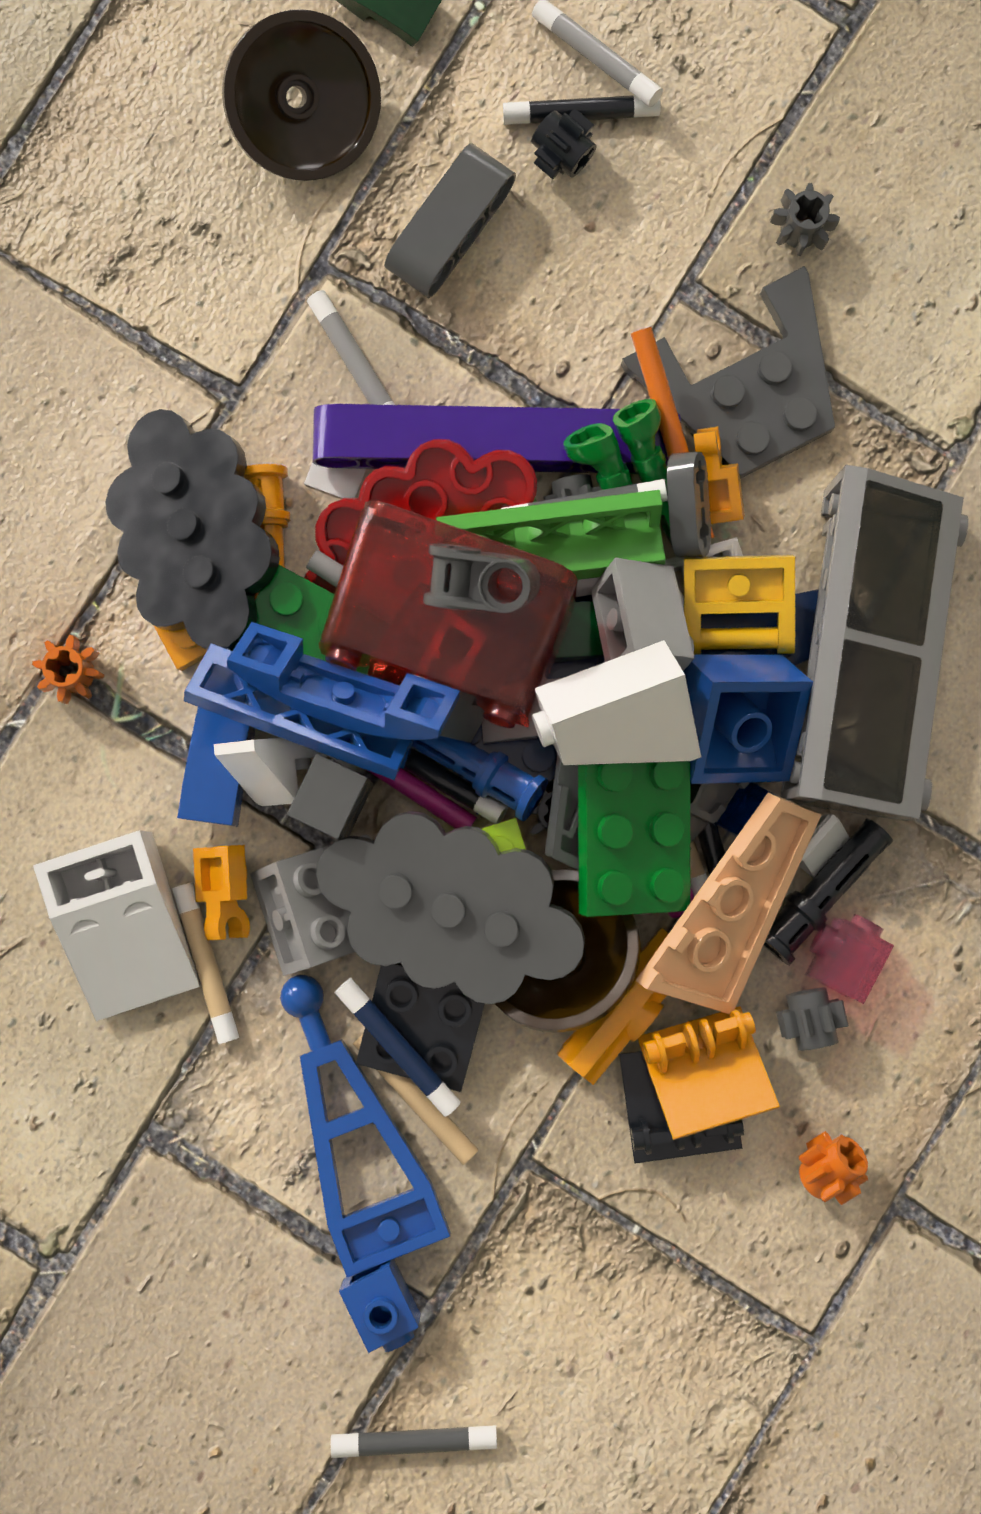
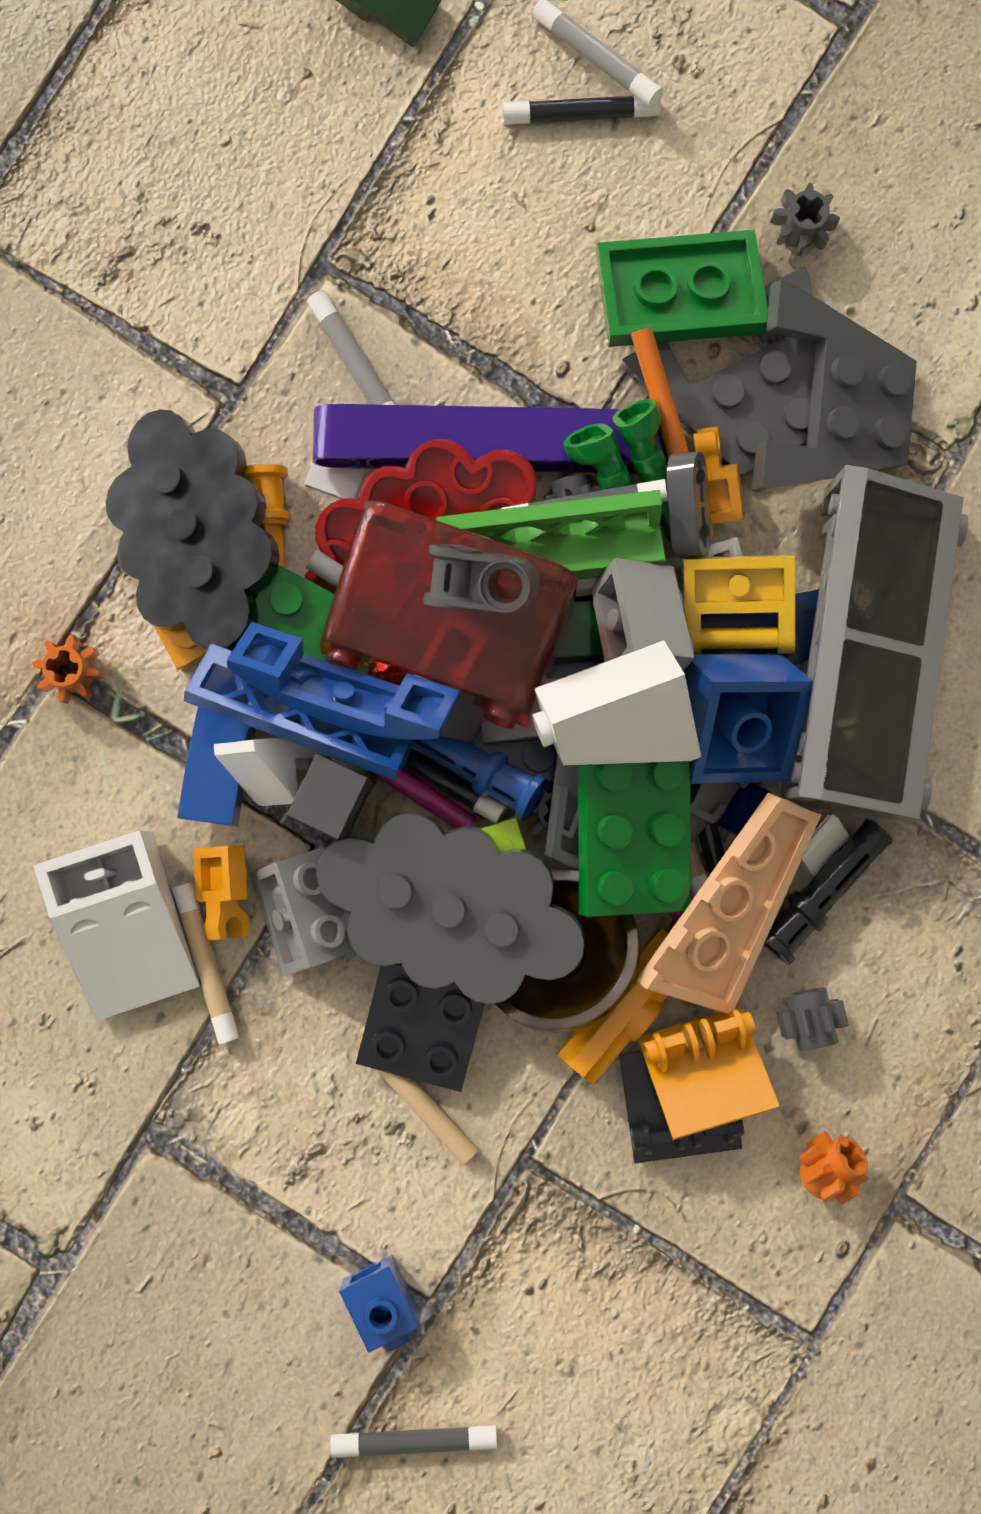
(336, 87): dark brown dish -> none
(391, 1225): blue plate -> none
(397, 1047): dark blue bar -> none
(450, 220): dark grey beam -> none
(563, 143): black gear -> none
(682, 287): none -> green plate
(849, 956): clear pink brick -> none
(857, 396): none -> dark grey wing

